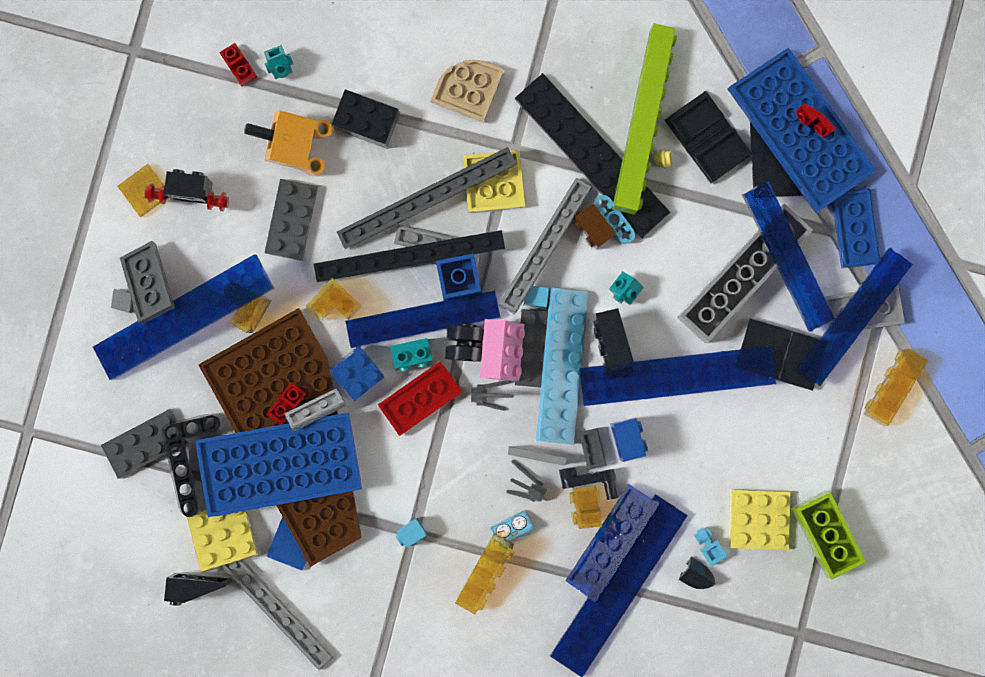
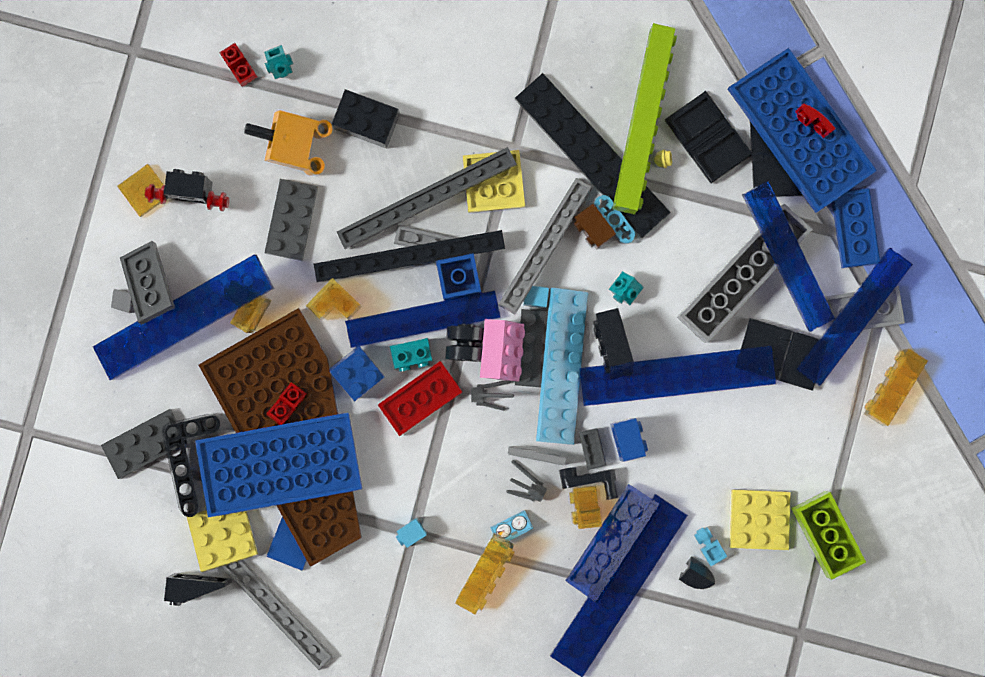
(315, 409): light grey tile -> none
(468, 88): tan plate -> none

